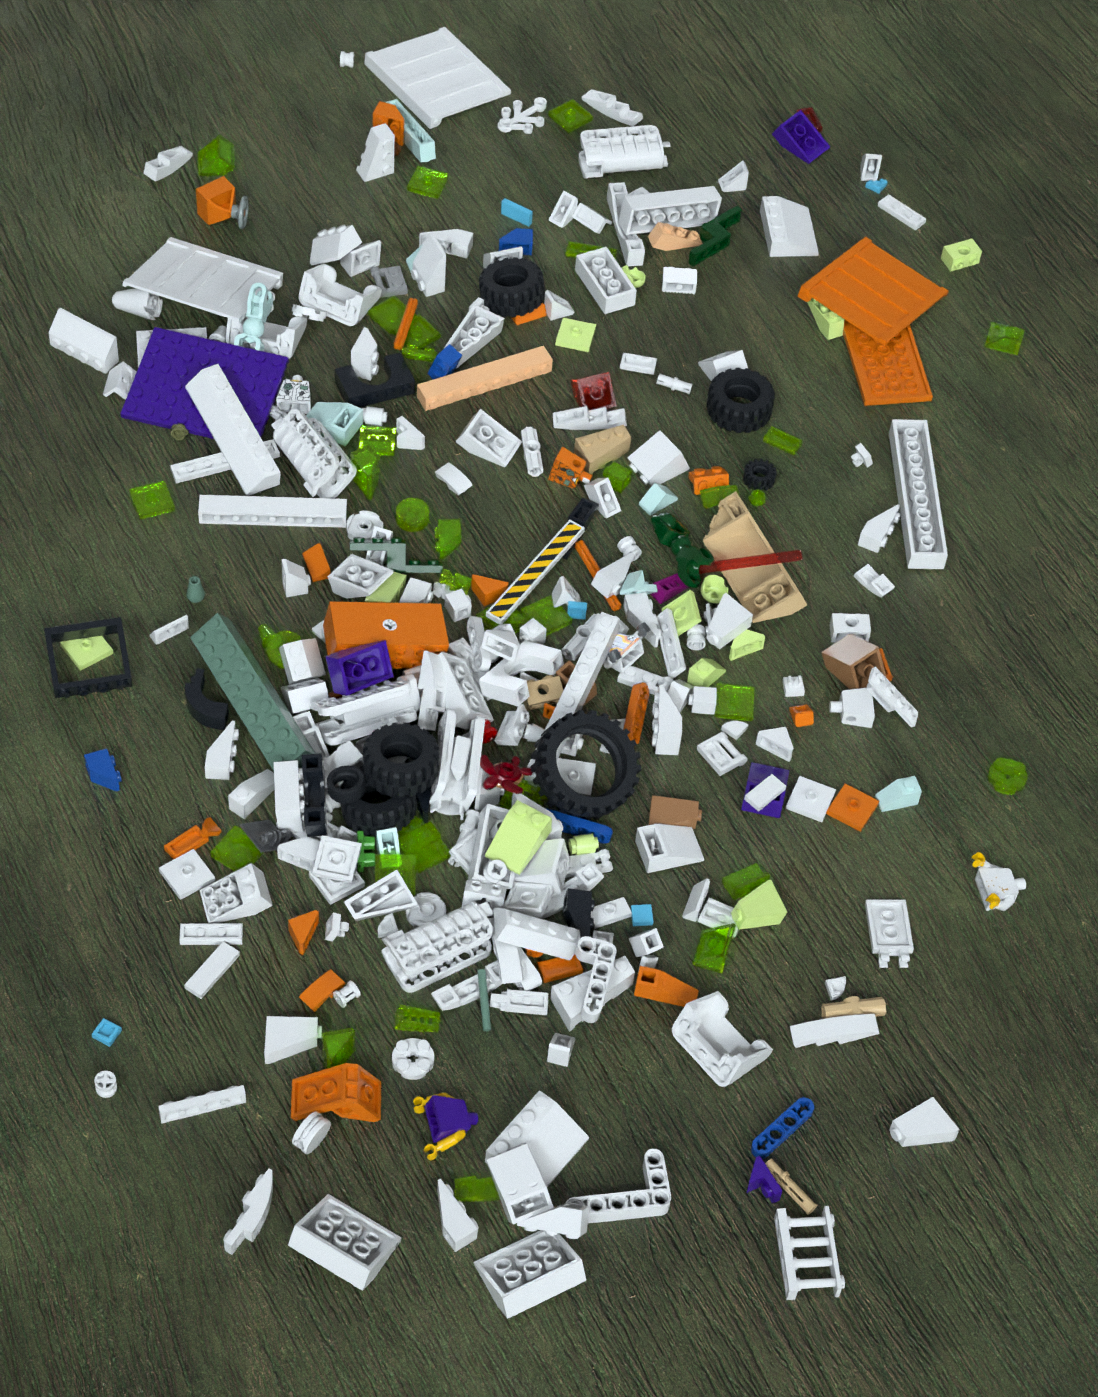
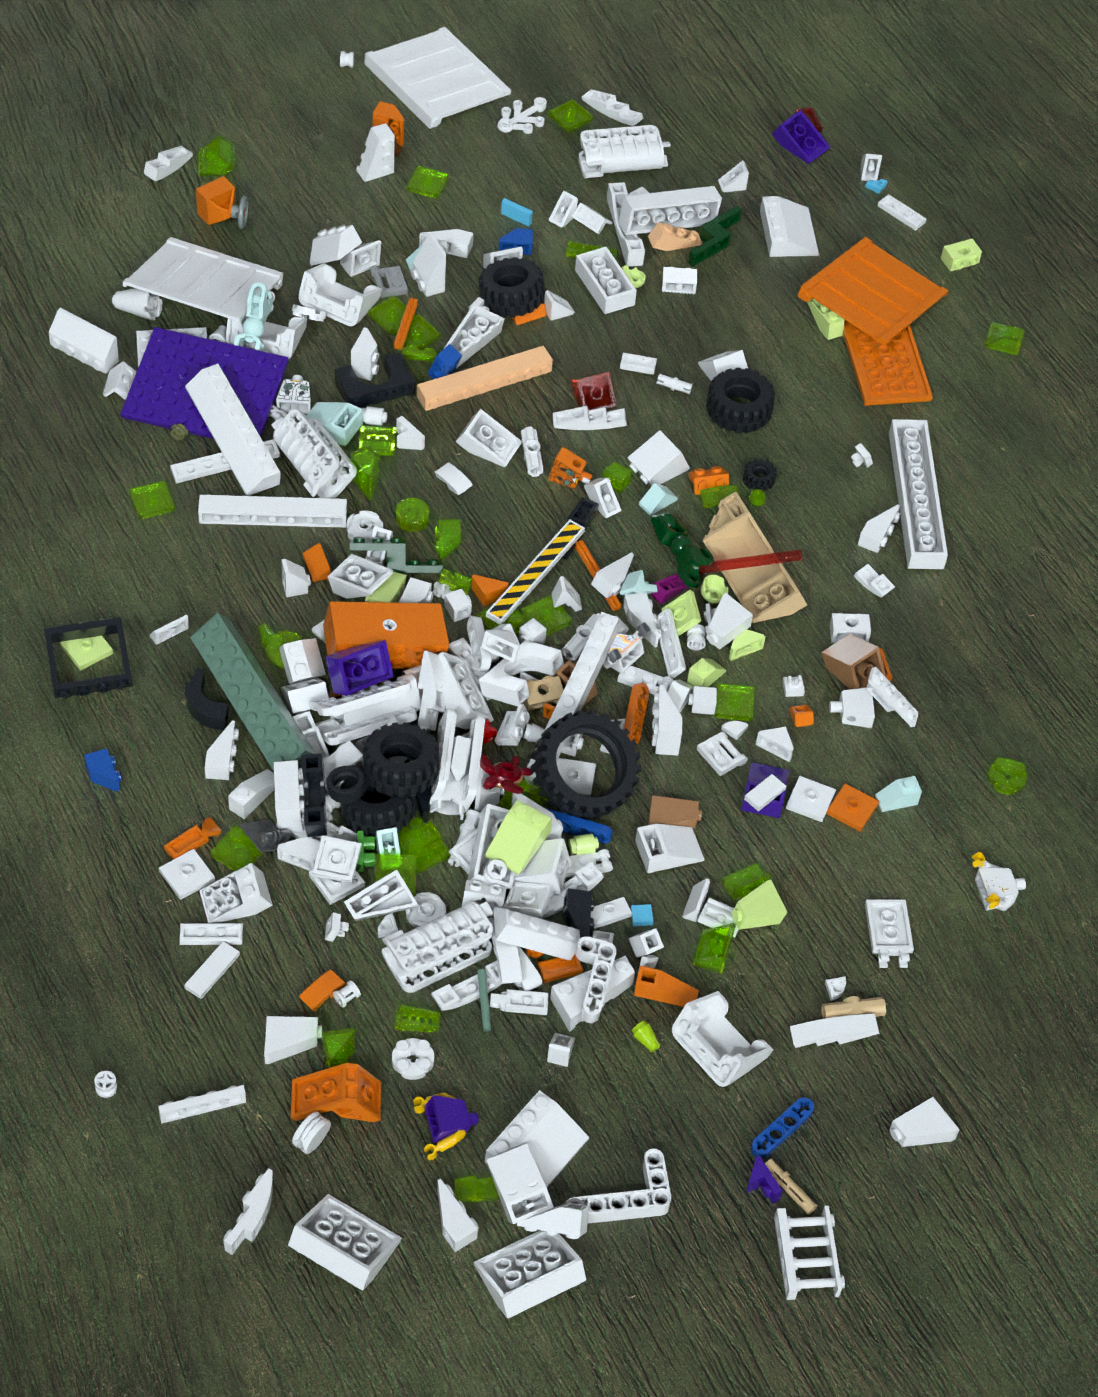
(106, 1032): medium azure tile -> none
(195, 590): sand green cone -> none
(303, 928): orange slope -> none
(415, 136): light aqua slope -> none
(575, 334): yellowish green plate -> none
(577, 609): medium azure tile -> none
(602, 447): tan wedge -> none
(629, 545): white wheel -> none
(646, 1036): none -> lime cone
(782, 440): clear neon green tile -> none

